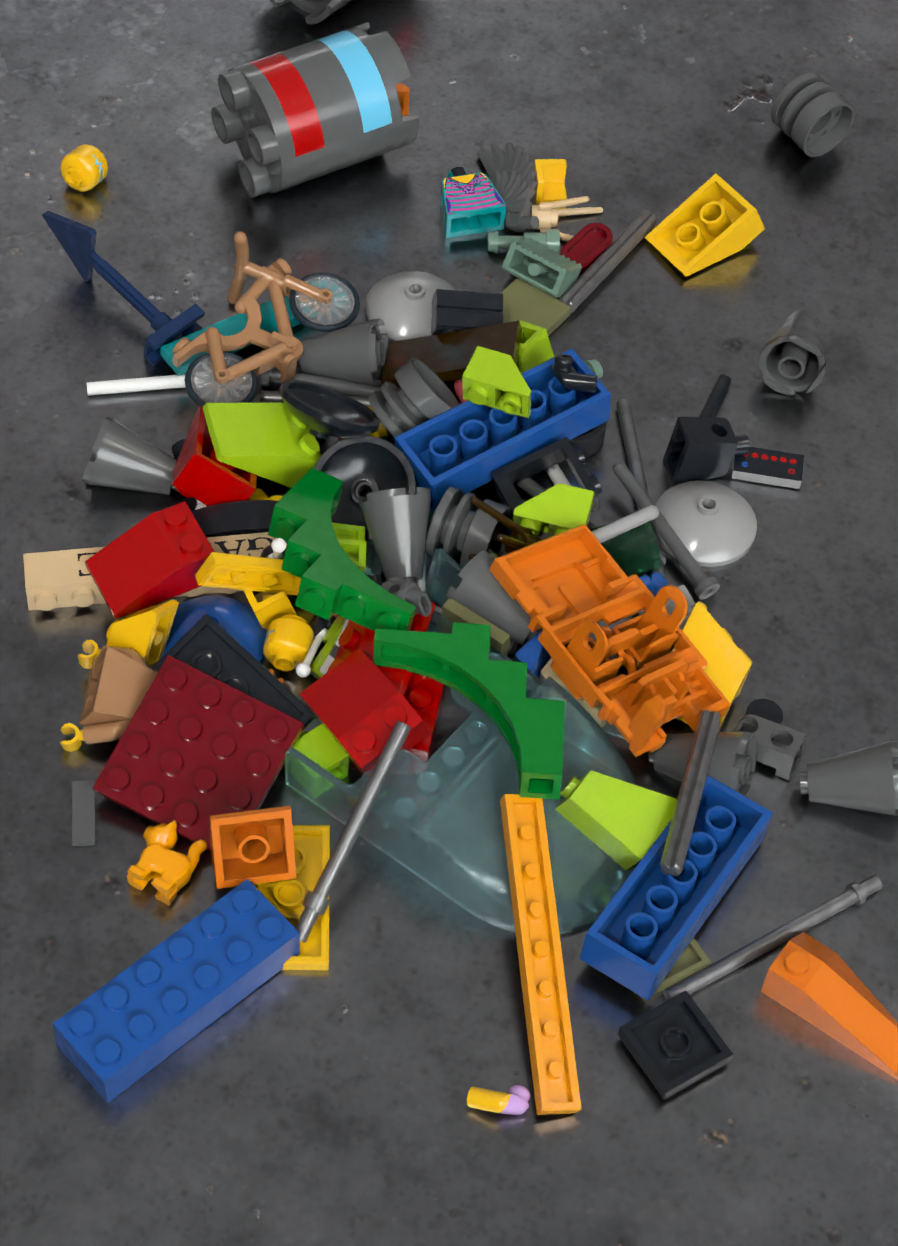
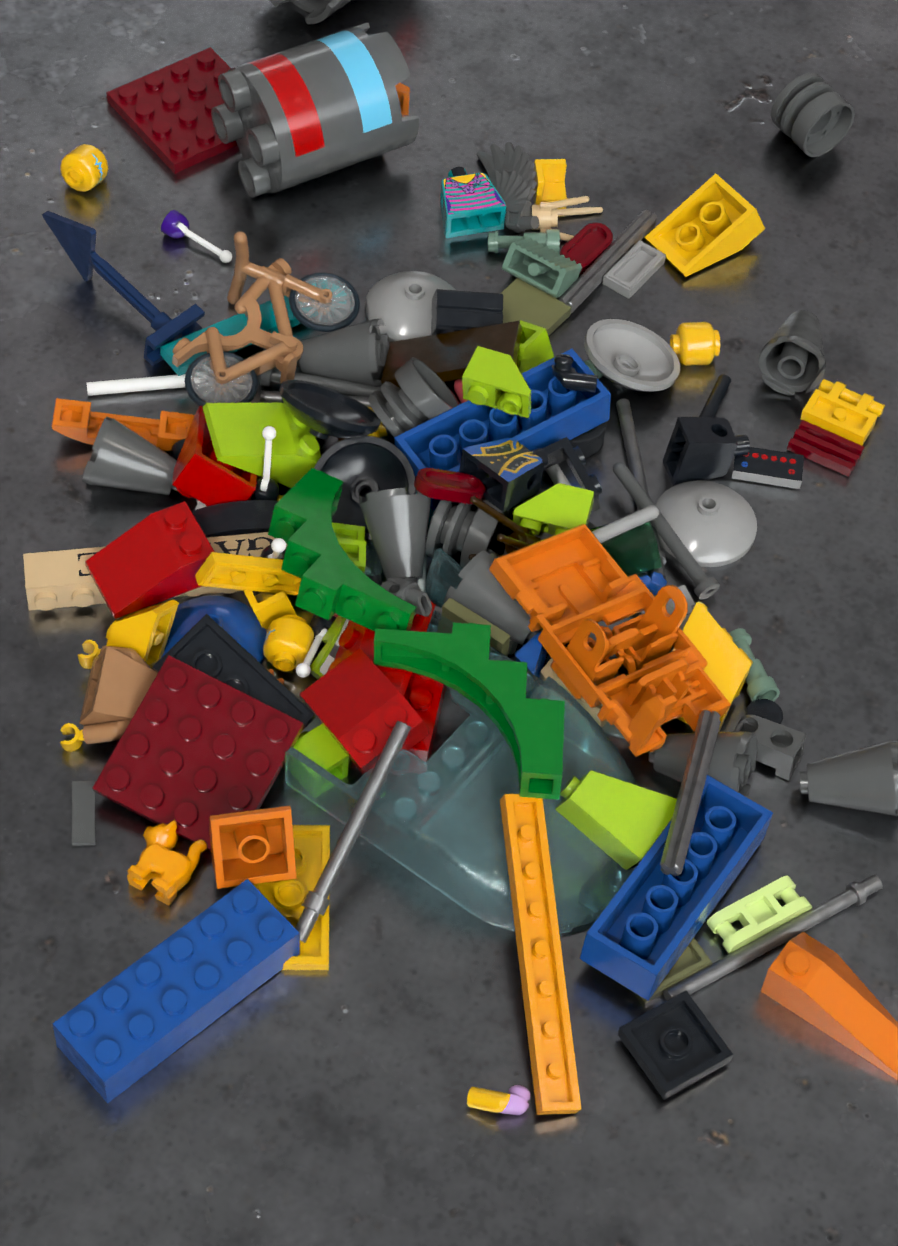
(79, 423): none -> orange slope
(174, 109): none -> dark red plate
(177, 226): none -> hinge
(265, 486): none -> hinge
(448, 485): none -> dark red tile
(505, 469): none -> black torso
(631, 355): none -> light grey dish
(634, 269): none -> light grey tile
(695, 343): none -> yellow head
(758, 914): none -> yellowish green plate
(759, 683): none -> sand green piece
(827, 444): none -> dark red tile
(842, 411): none -> yellow plate

